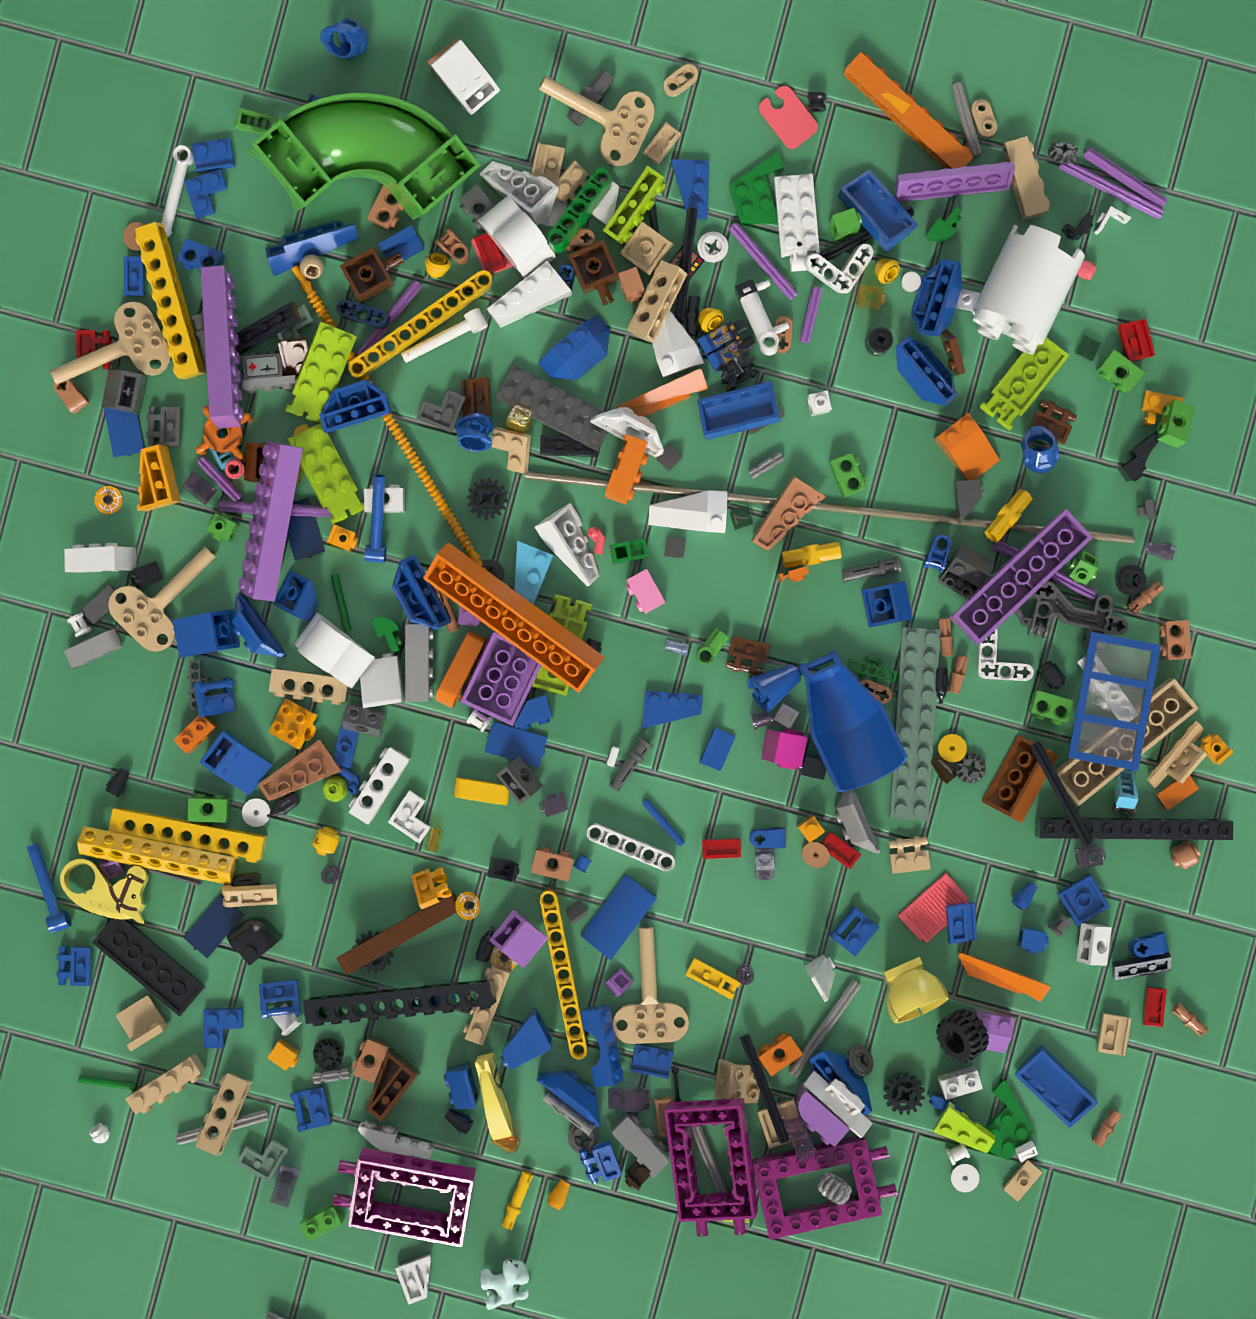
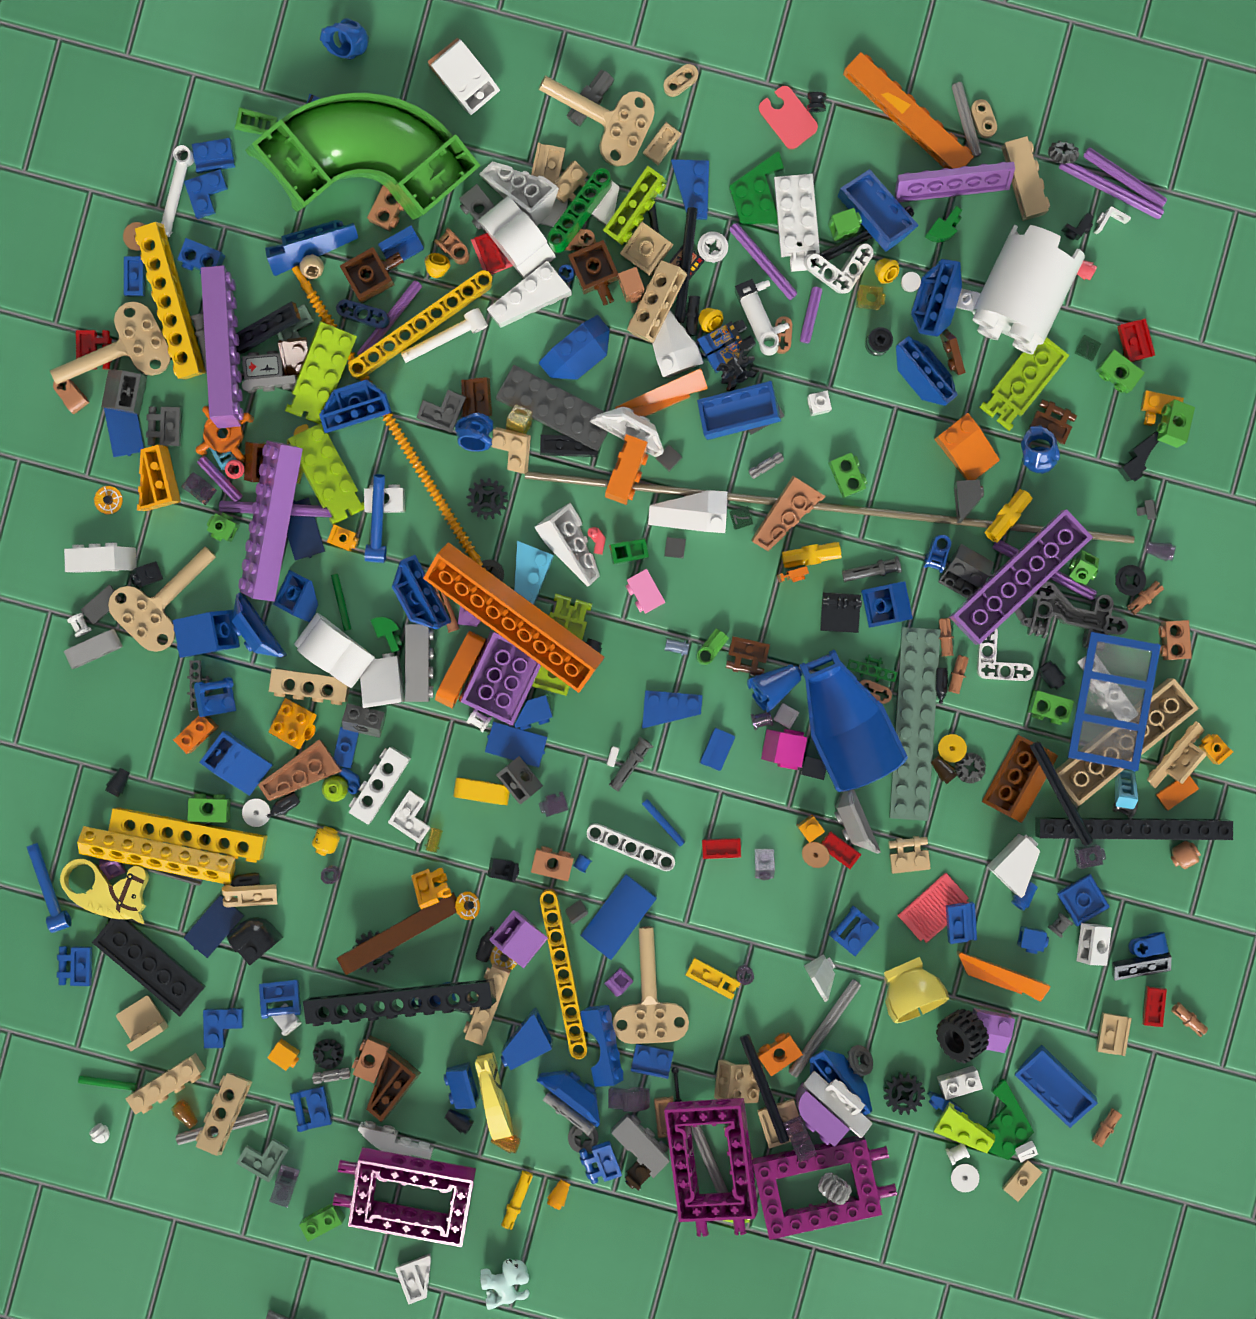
(184, 1113): none -> clear orange cone
(771, 838): blue piece -> none
(840, 612): none -> black hinge
(1016, 863): none -> white slope

